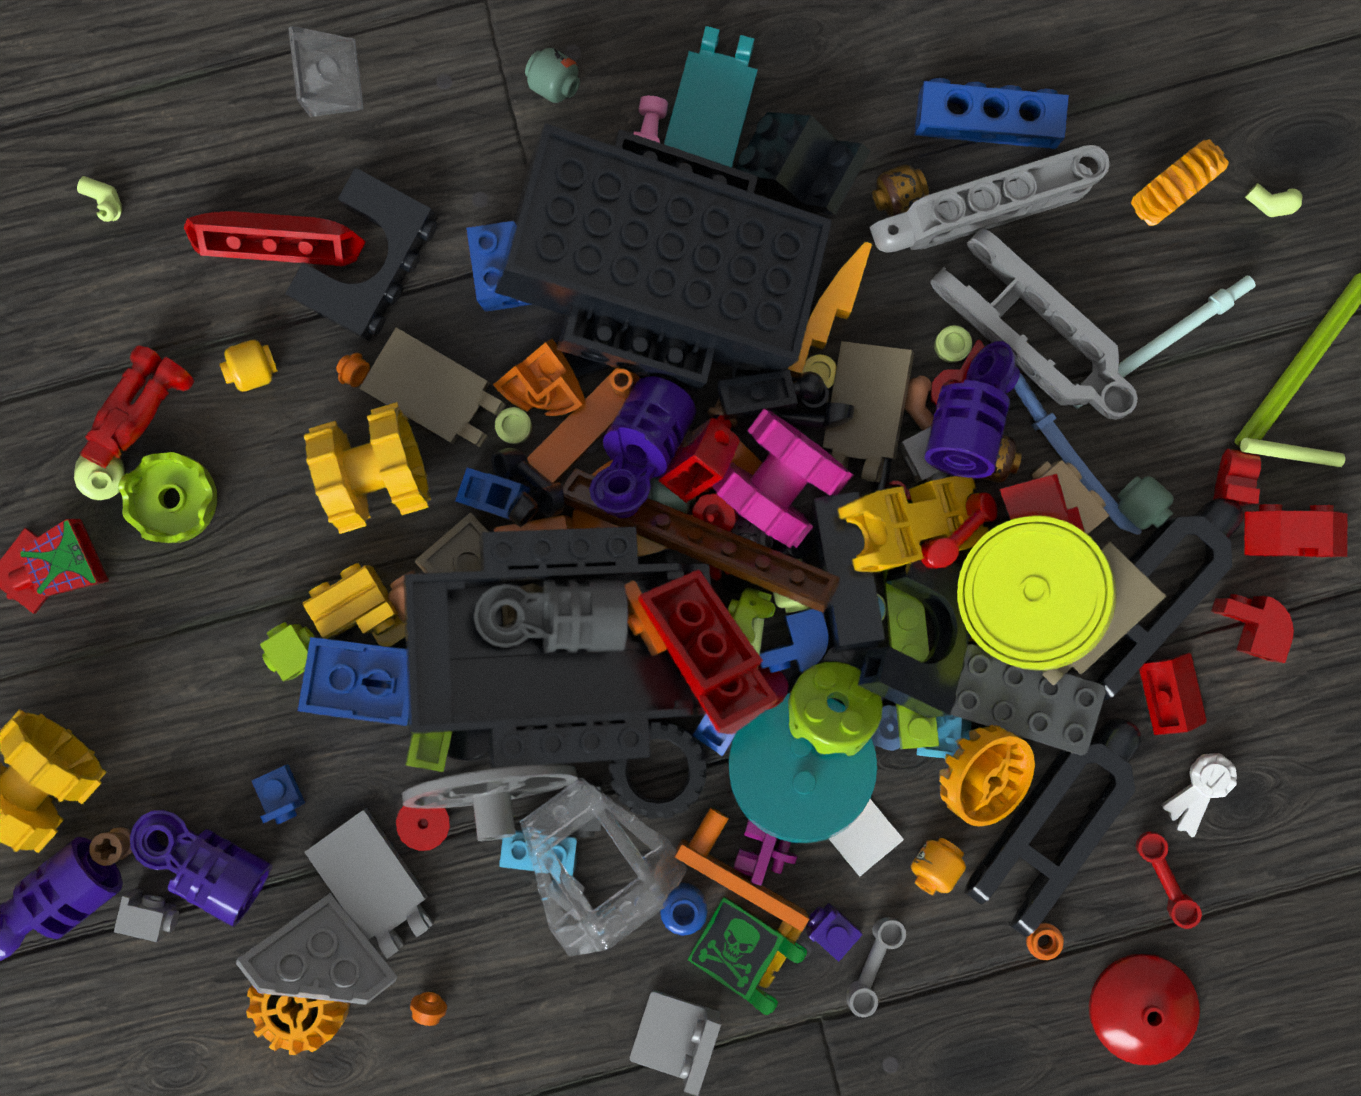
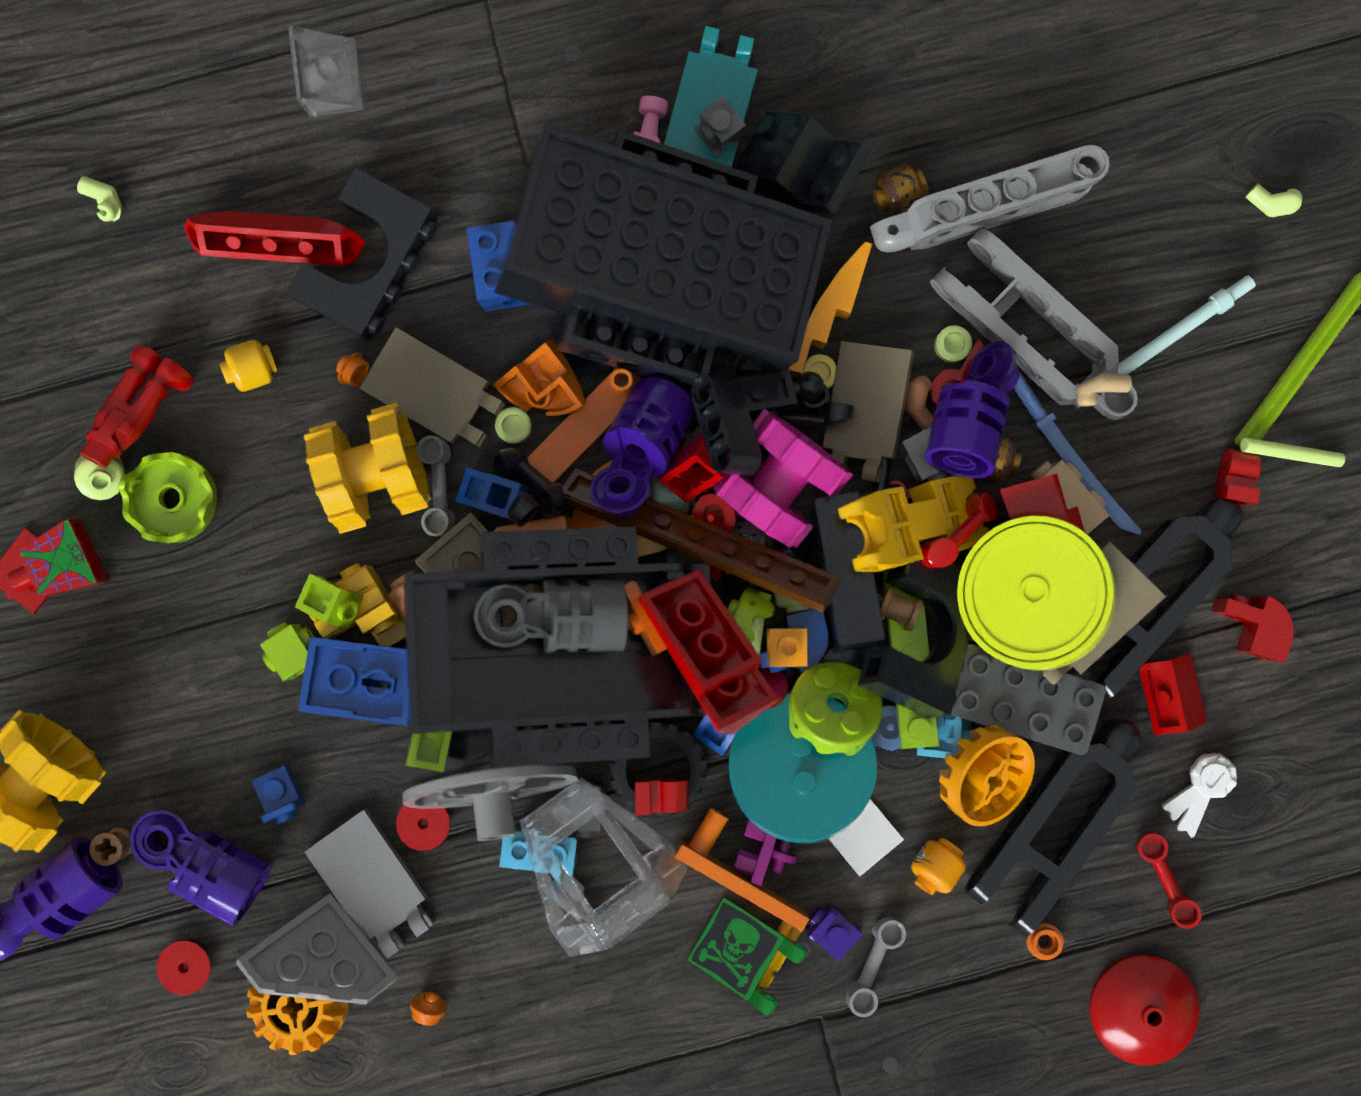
(145, 916): light grey brick -> none
(183, 967): none -> red piece
(328, 602): none -> lime bracket
(437, 453): none -> light grey bar
(552, 75): sand green head -> none
(661, 795): none -> red leg
(676, 1038): light grey bracket -> none
(686, 910): blue head -> none
(720, 127): none -> dark grey brick
(726, 424): none -> black beam
(787, 647): none -> light orange brick
(900, 608): none -> medium nougat bush
(1009, 128): blue brick -> none
(1104, 382): none -> tan arm
(1145, 502): sand green head -> none
(1179, 182): light orange gear -> none
(1296, 533): red brick -> none

